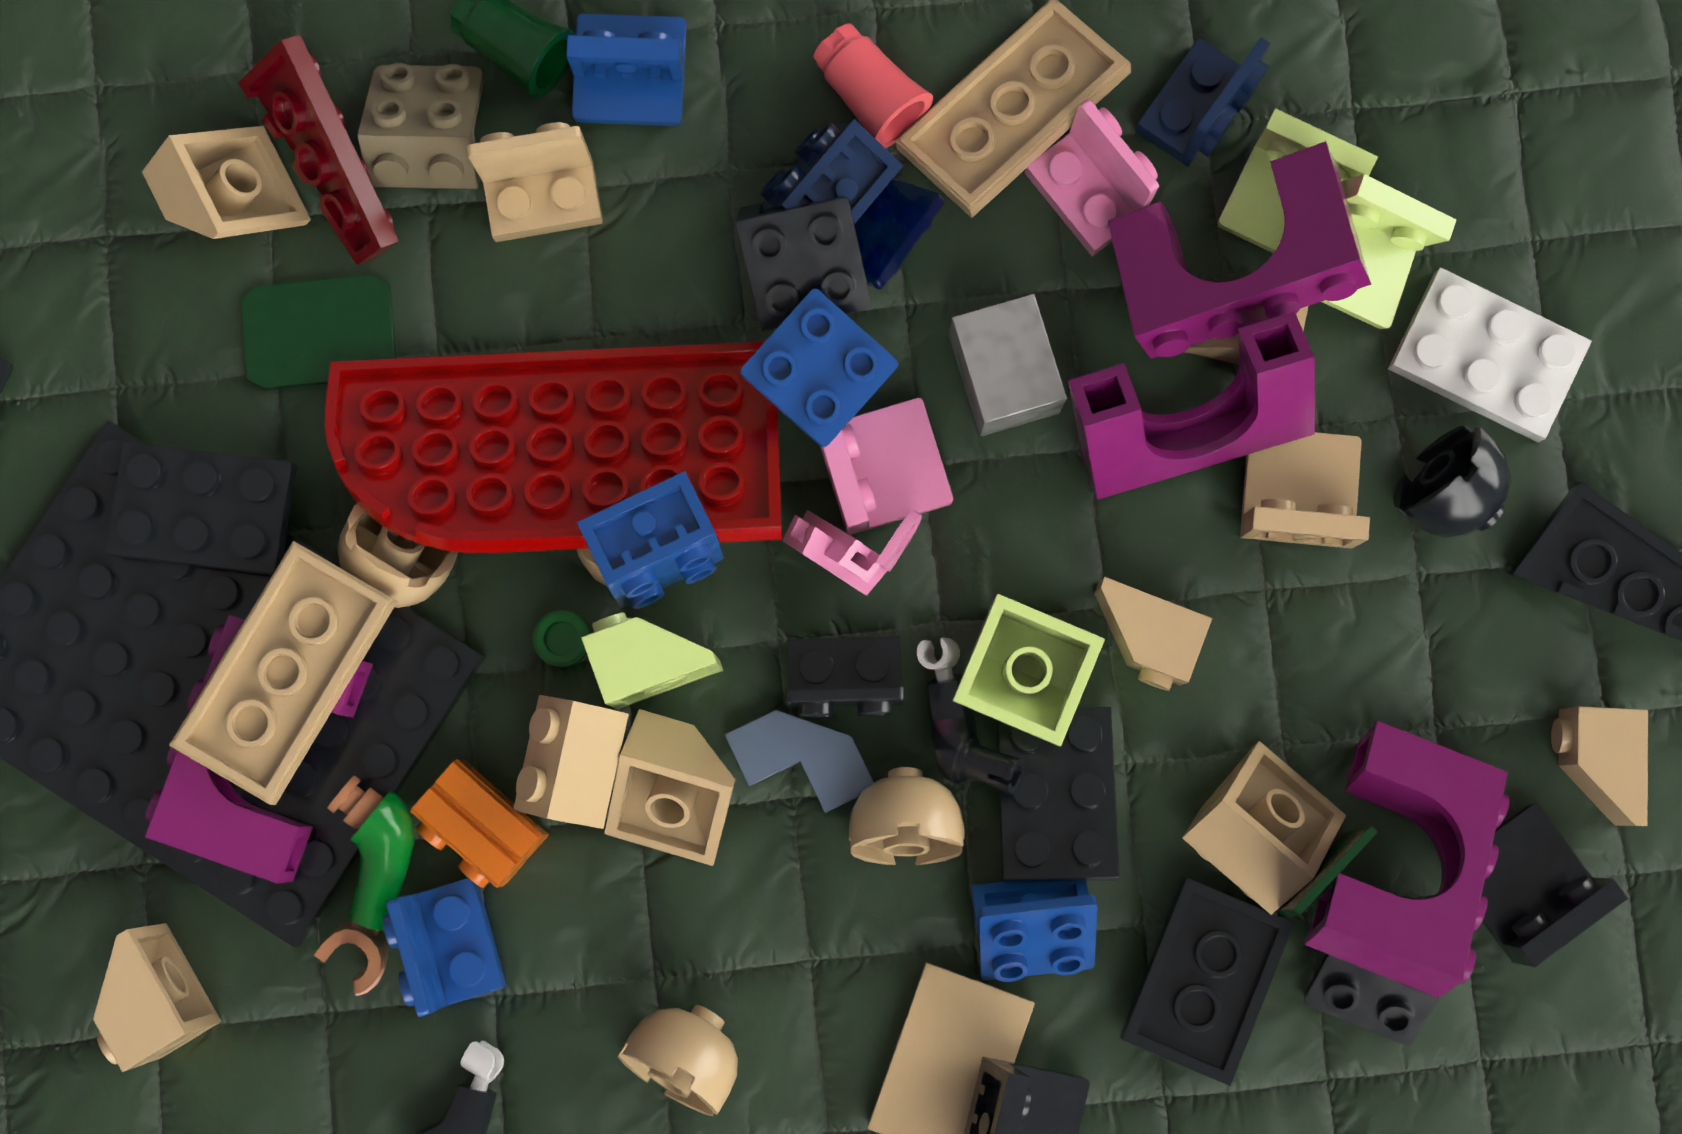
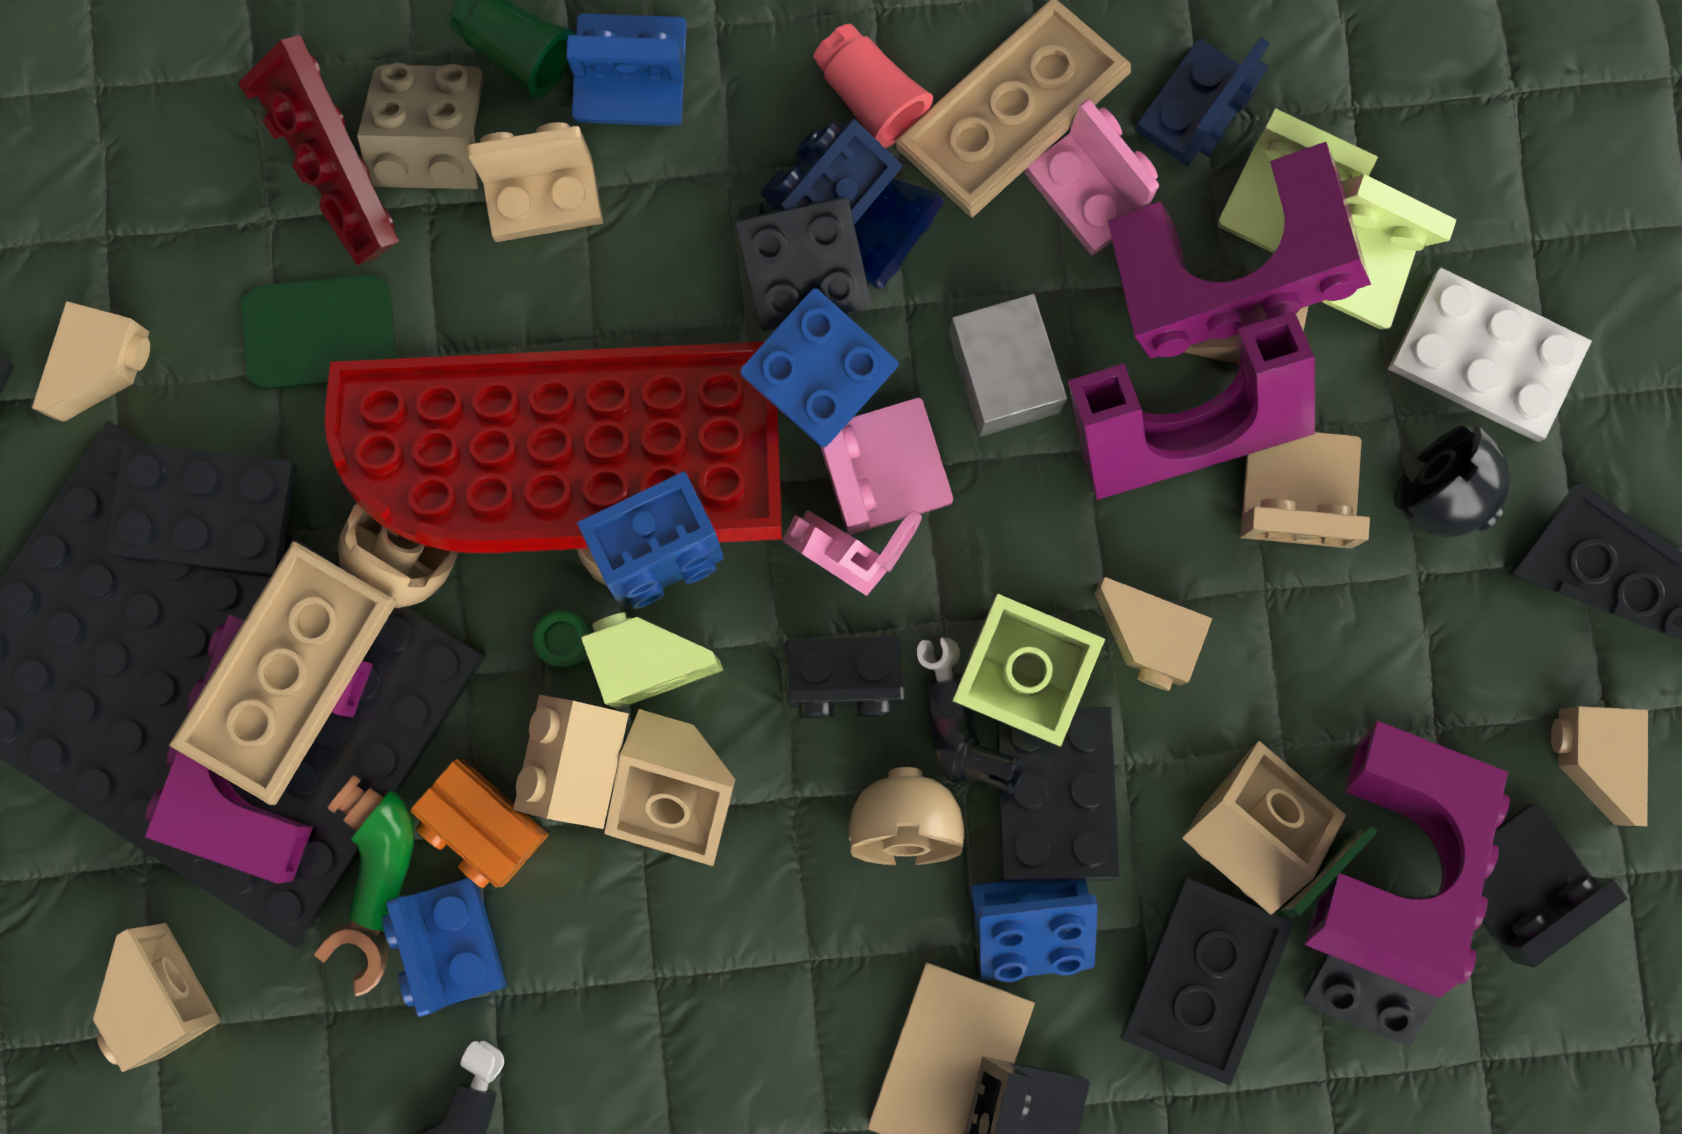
(89, 361): none -> tan slope
(224, 183): tan slope -> none
(684, 1056): tan cylinder -> none
(784, 740): sand blue tile -> none

